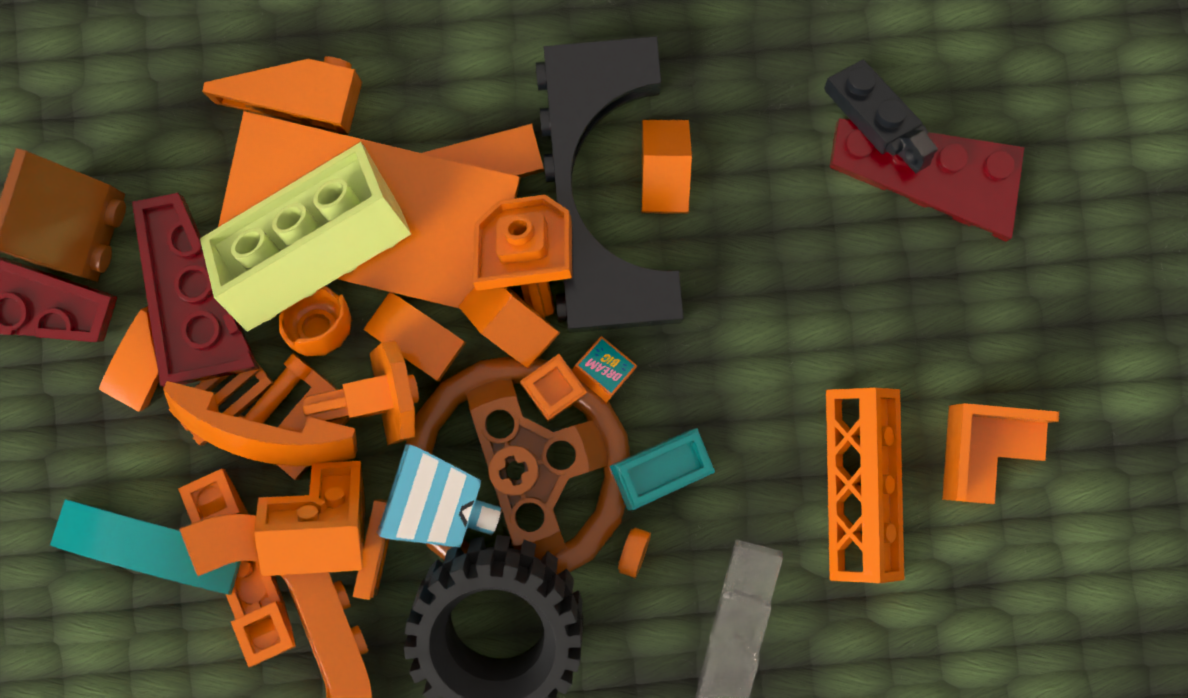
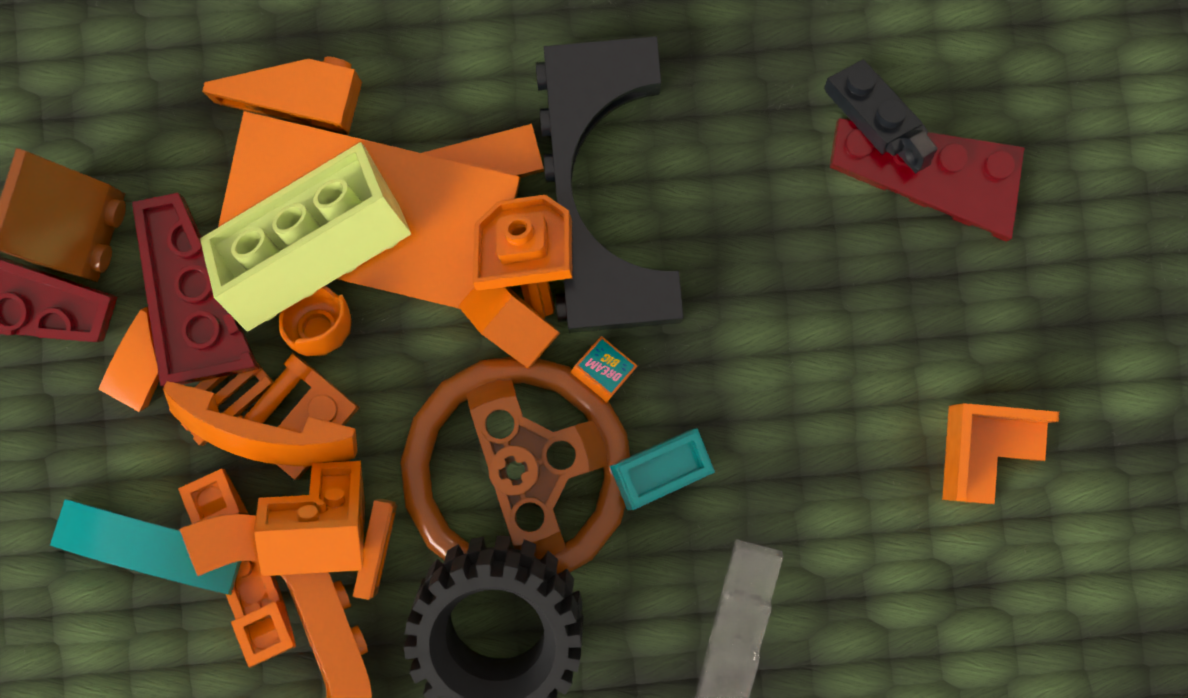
(387, 393): orange piece -> none
(416, 334): orange slope -> none
(434, 502): torso -> none
(553, 387): orange tile -> none
(634, 552): orange tile -> none
(666, 166): orange slope -> none
(879, 490): orange fence -> none

